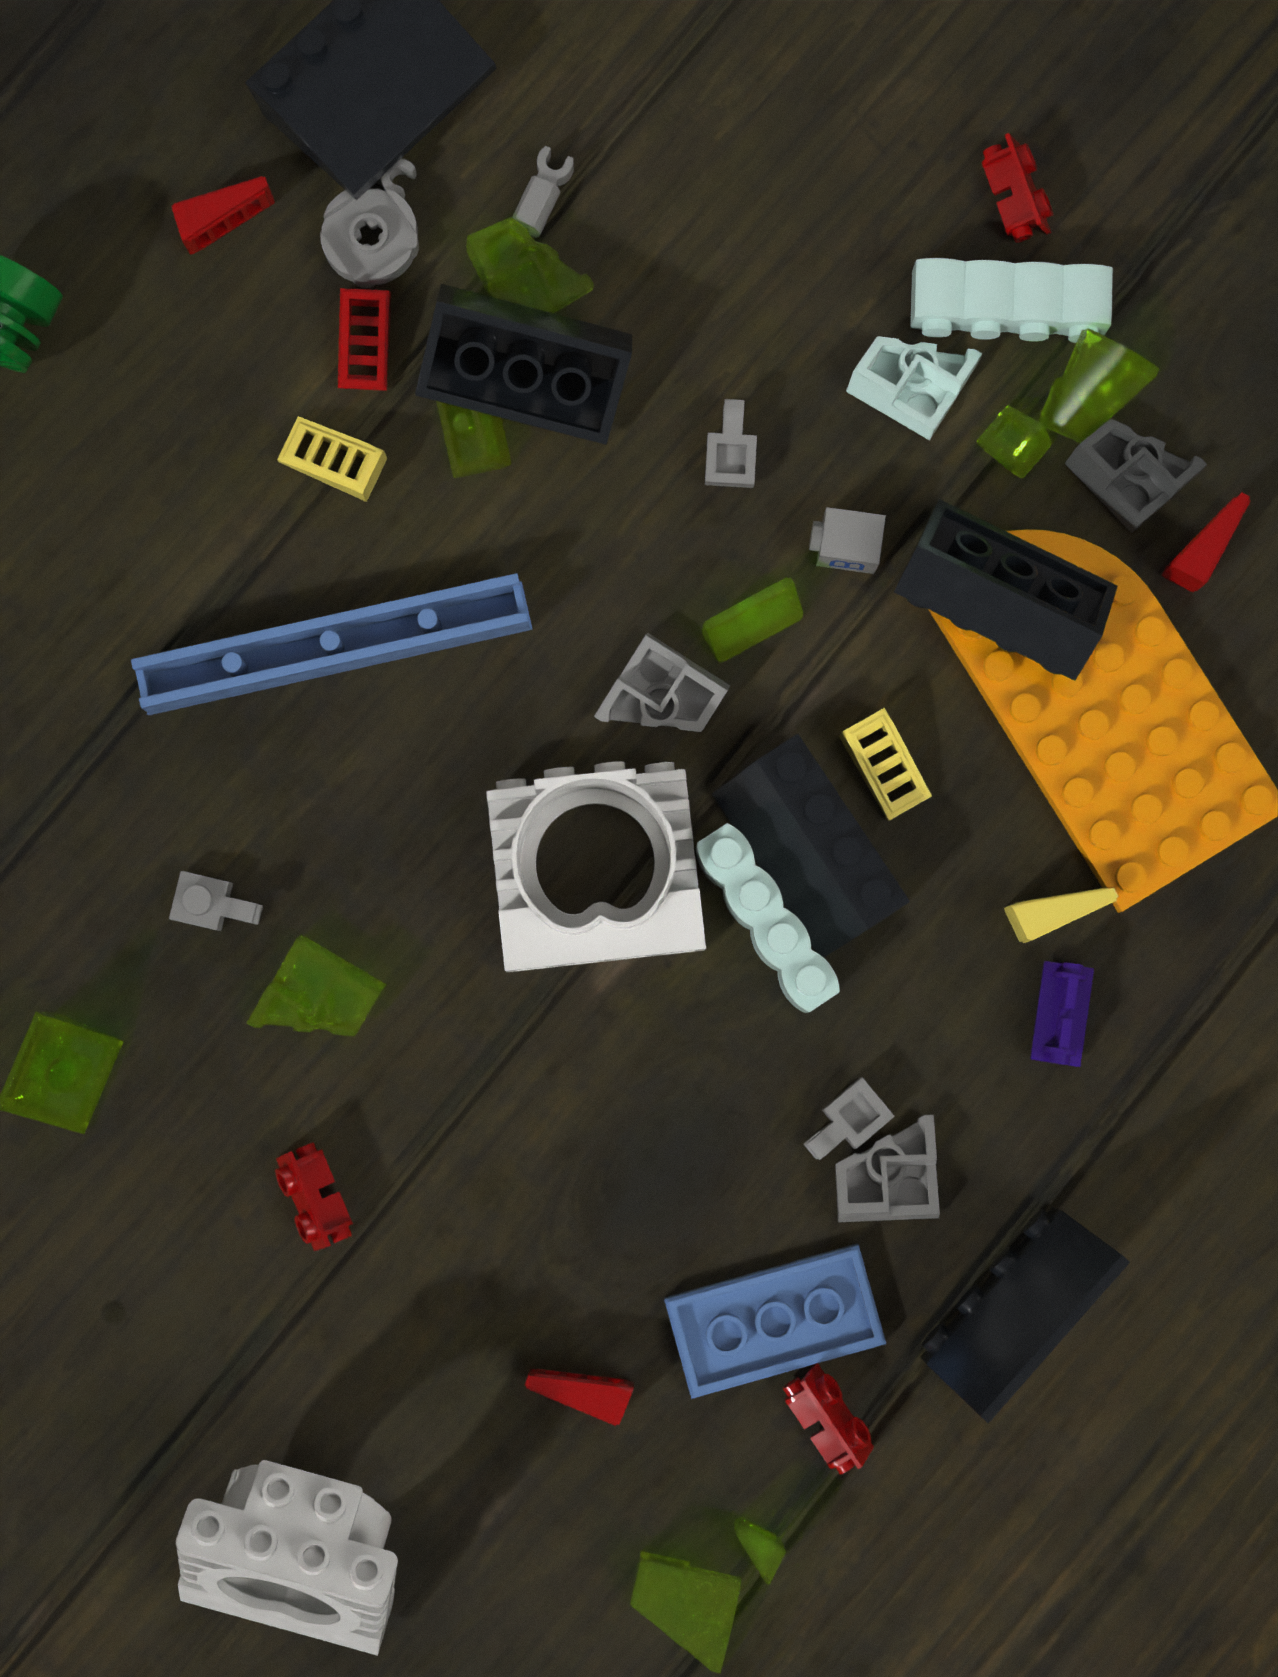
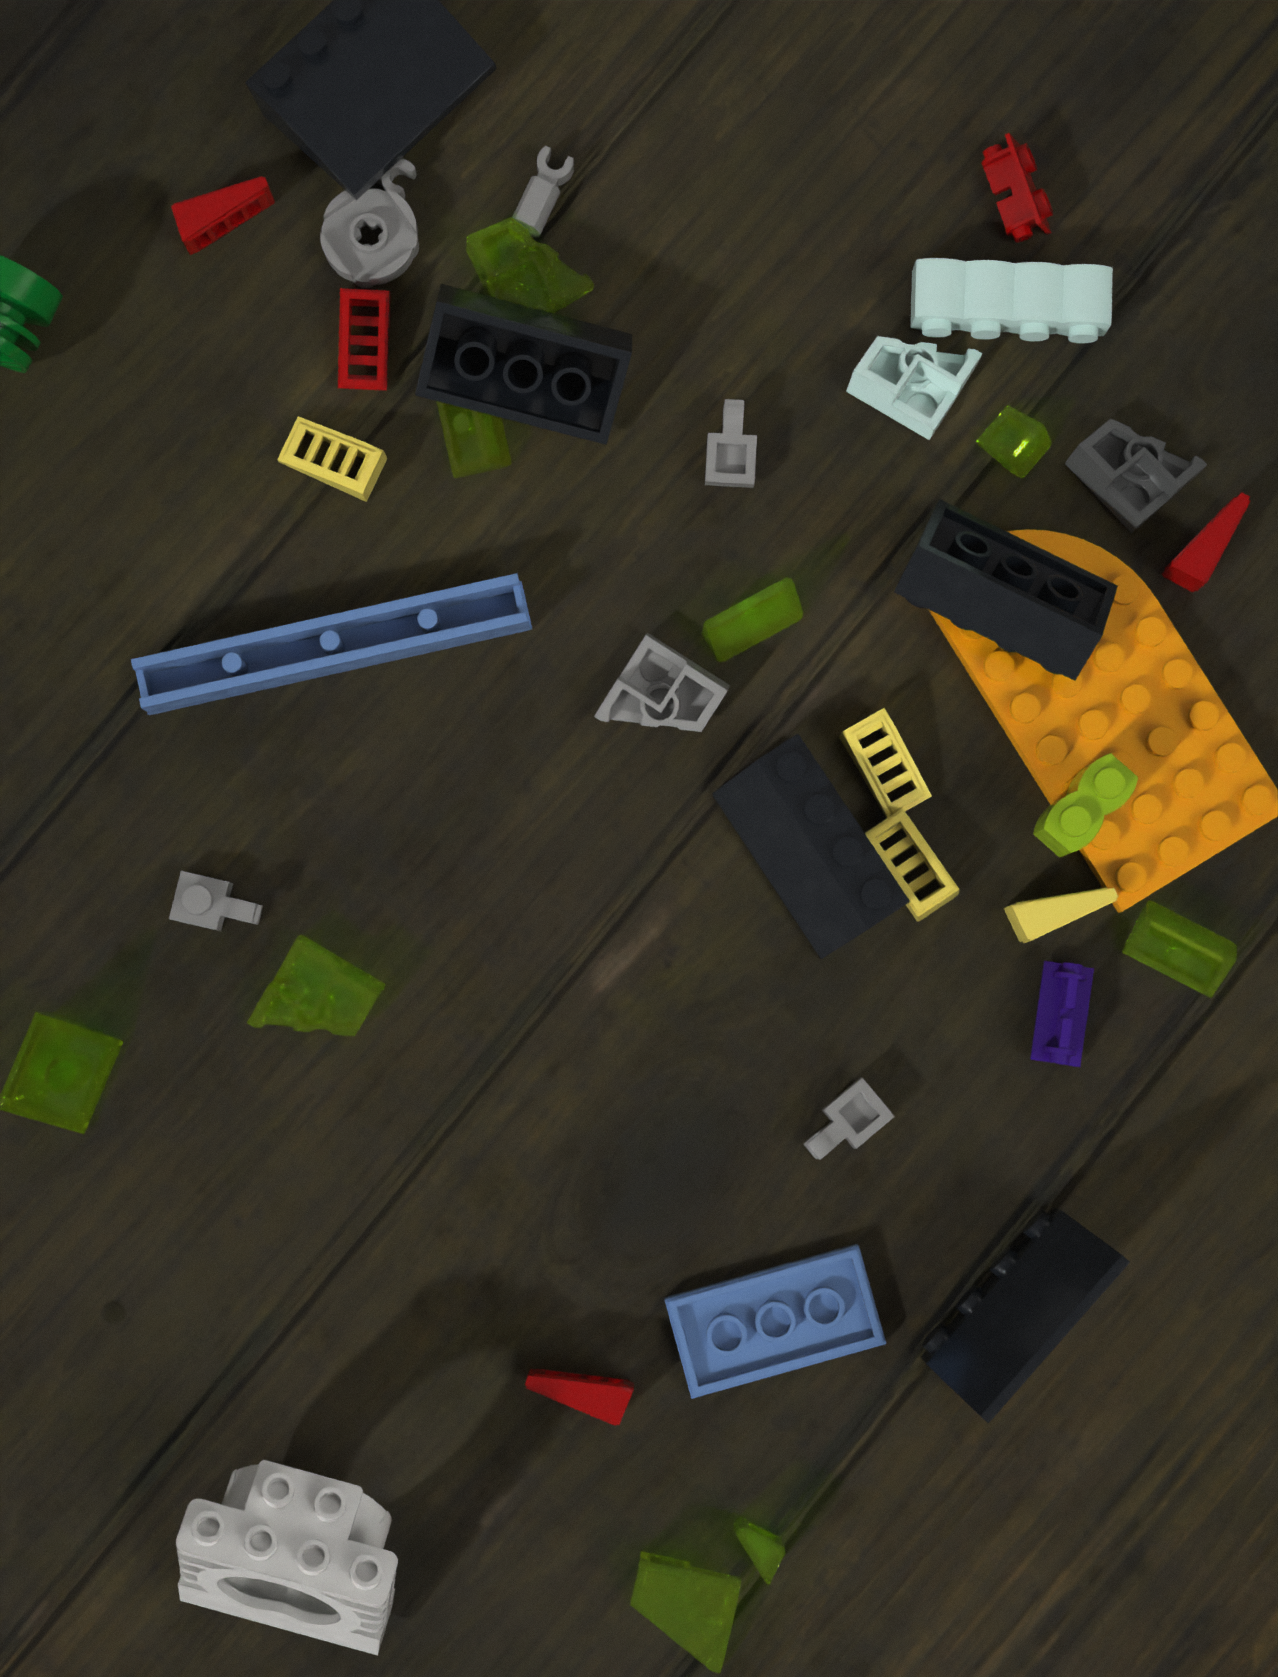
(317, 1215): red hinge -> none
(545, 937): white hose -> none
(774, 930): light aqua brick -> none
(844, 1438): red hinge -> none
(848, 540): light grey brick -> none
(891, 1178): light grey slope -> none
(948, 888): none -> light yellow slope
(1080, 814): none -> lime brick
(1094, 386): clear neon green slope -> none
(1180, 949): none -> clear neon green slope

